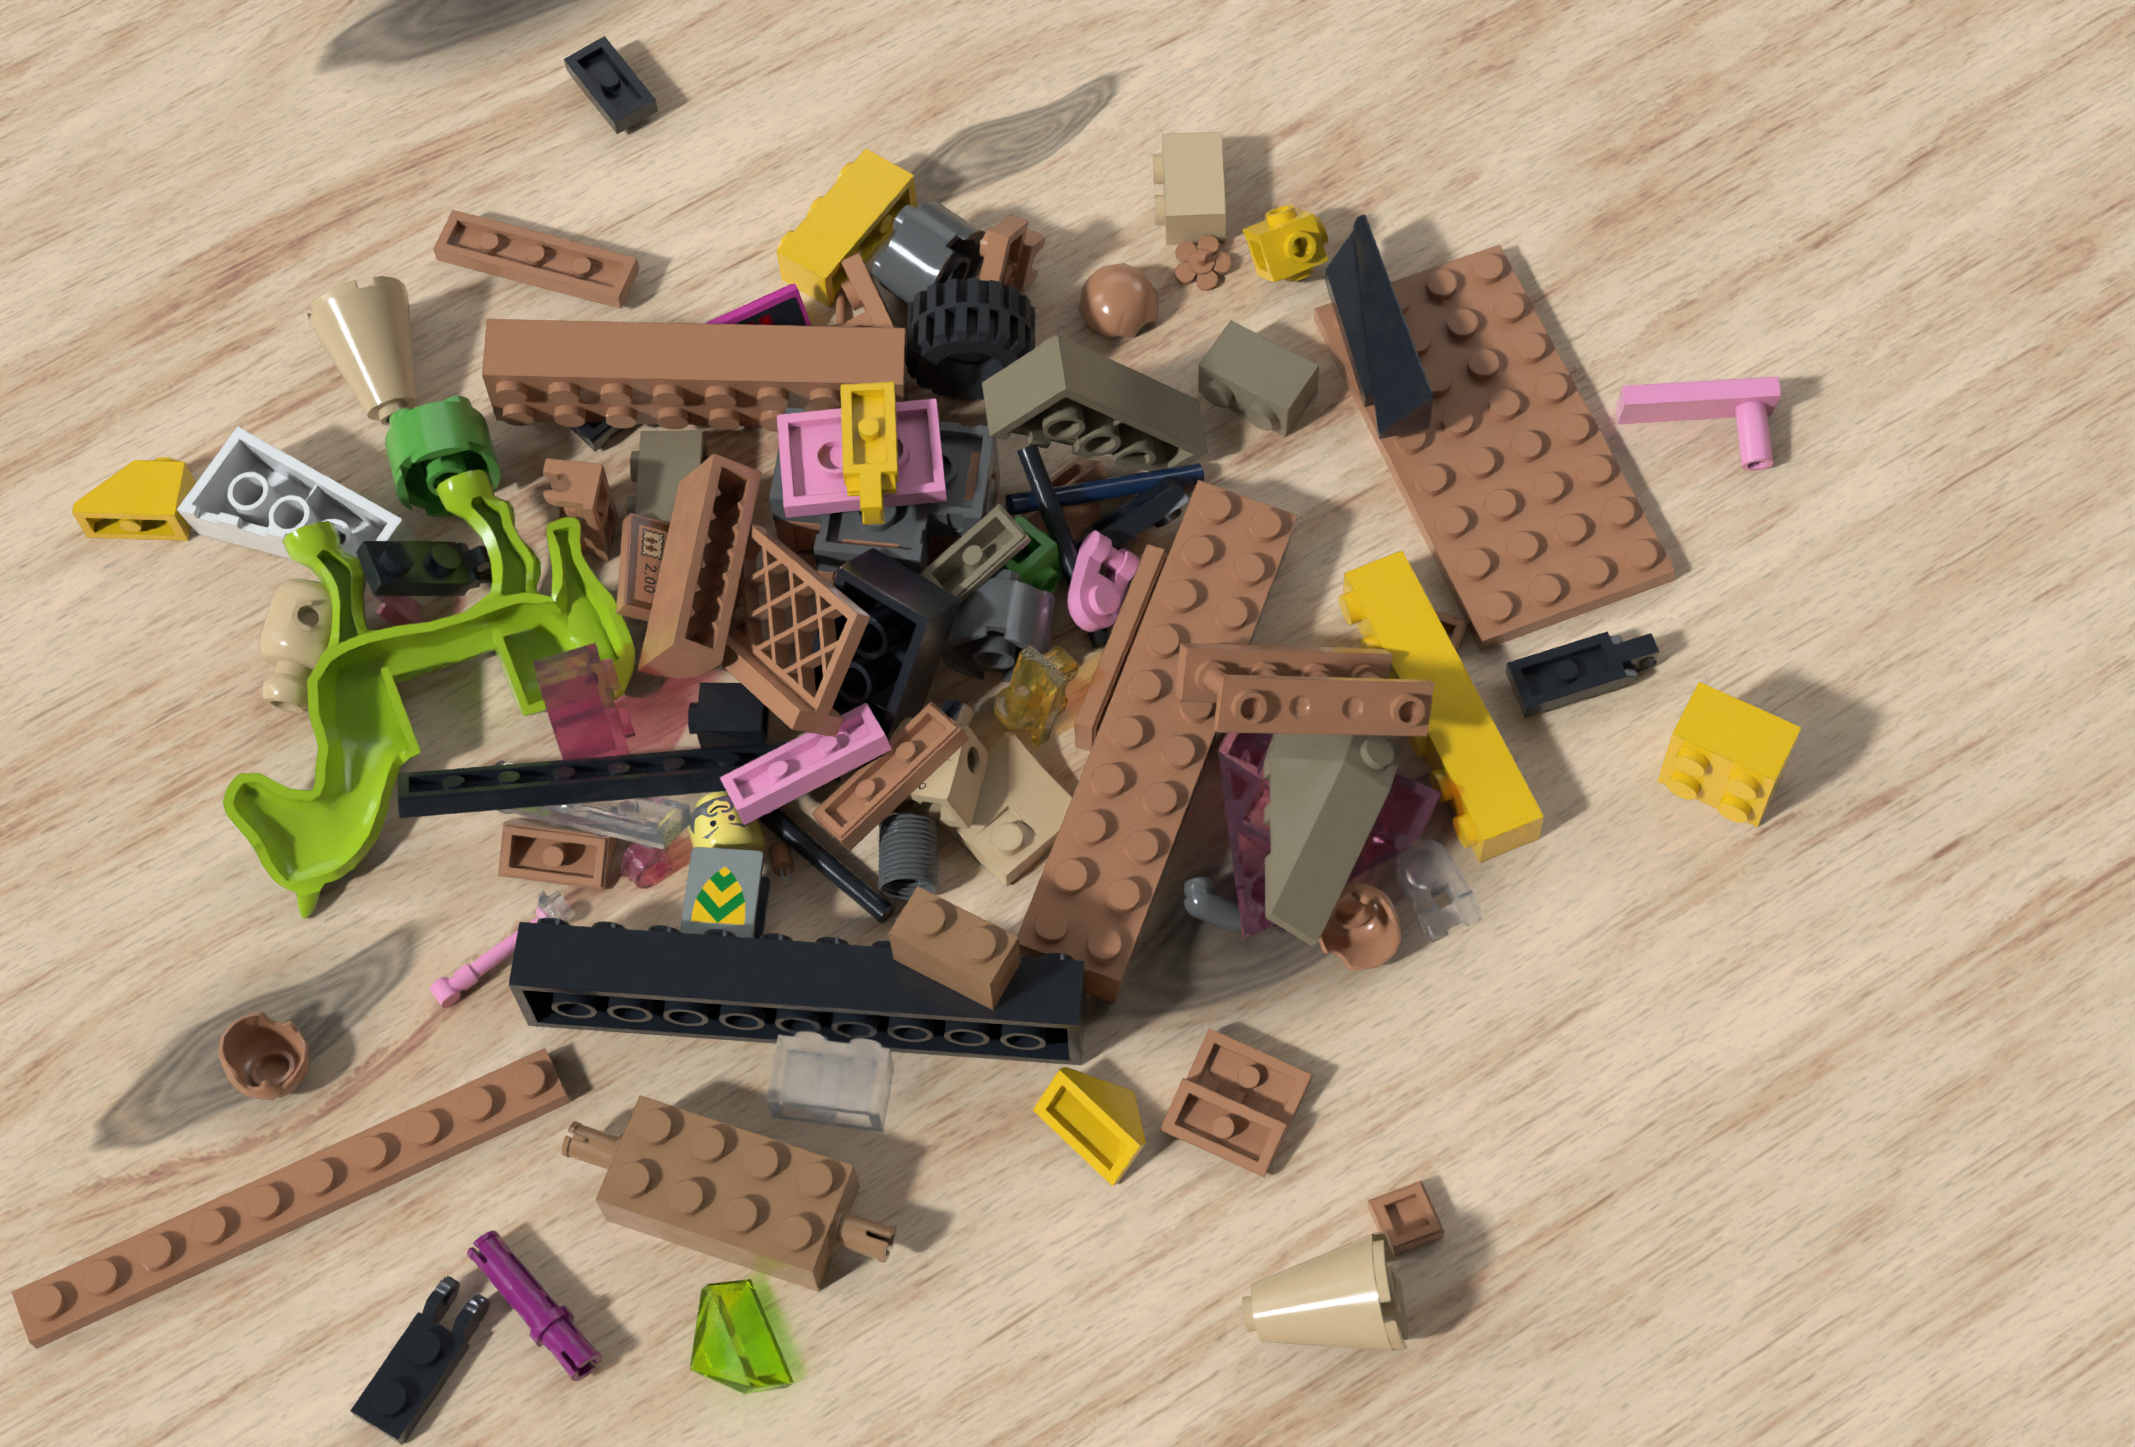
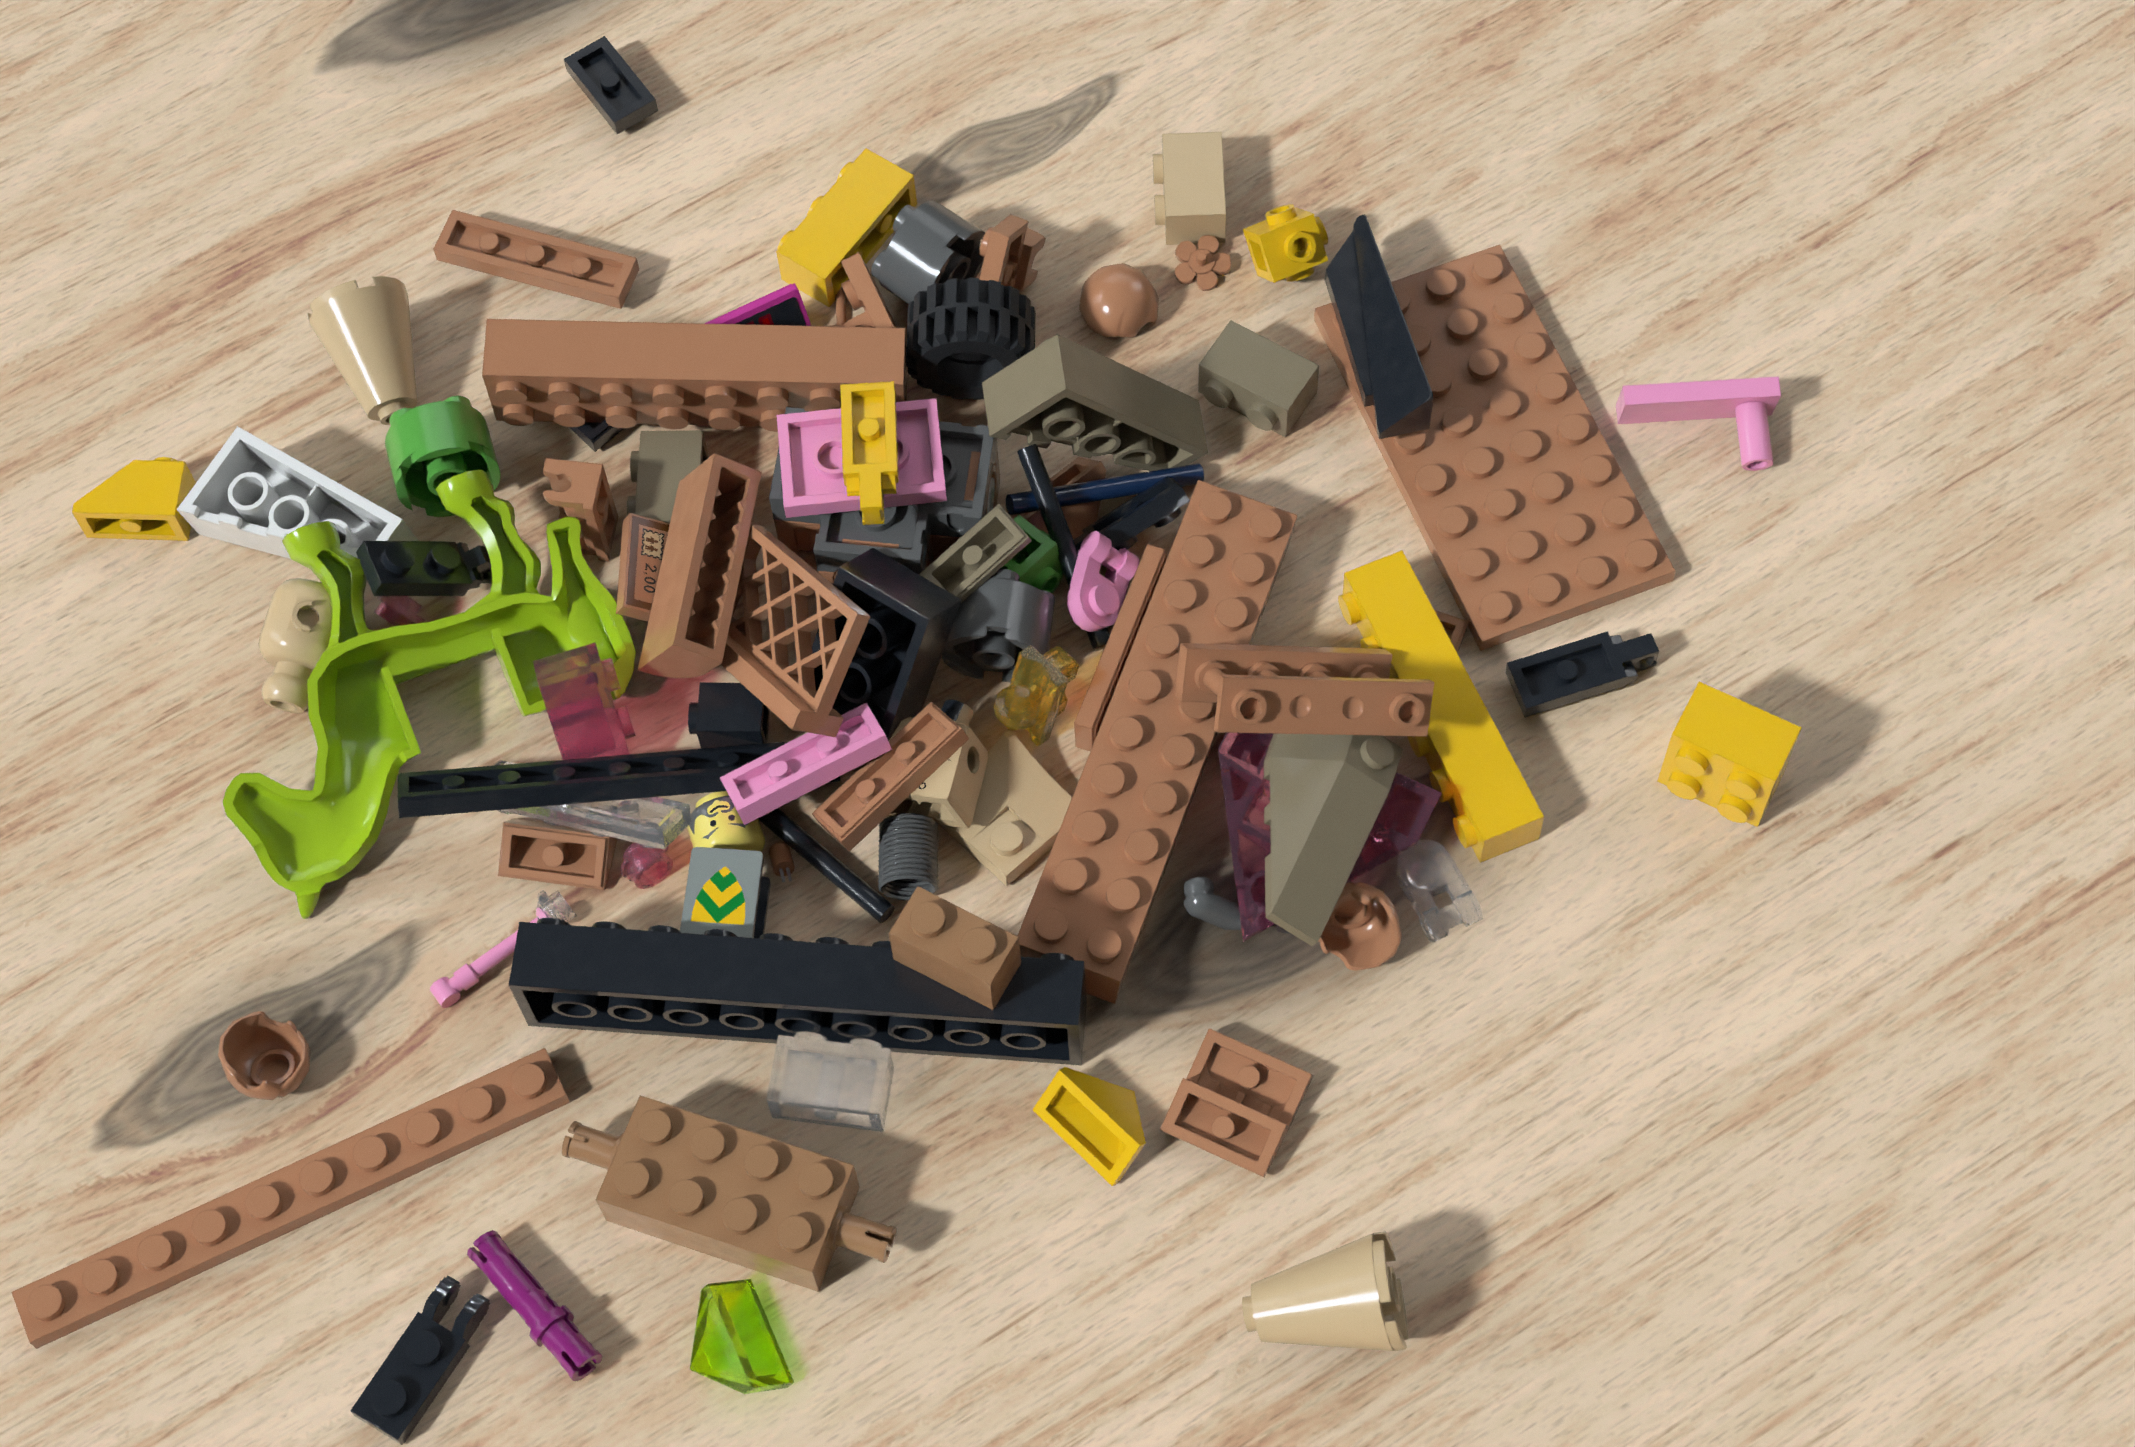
(1406, 1217): nougat tile -> none

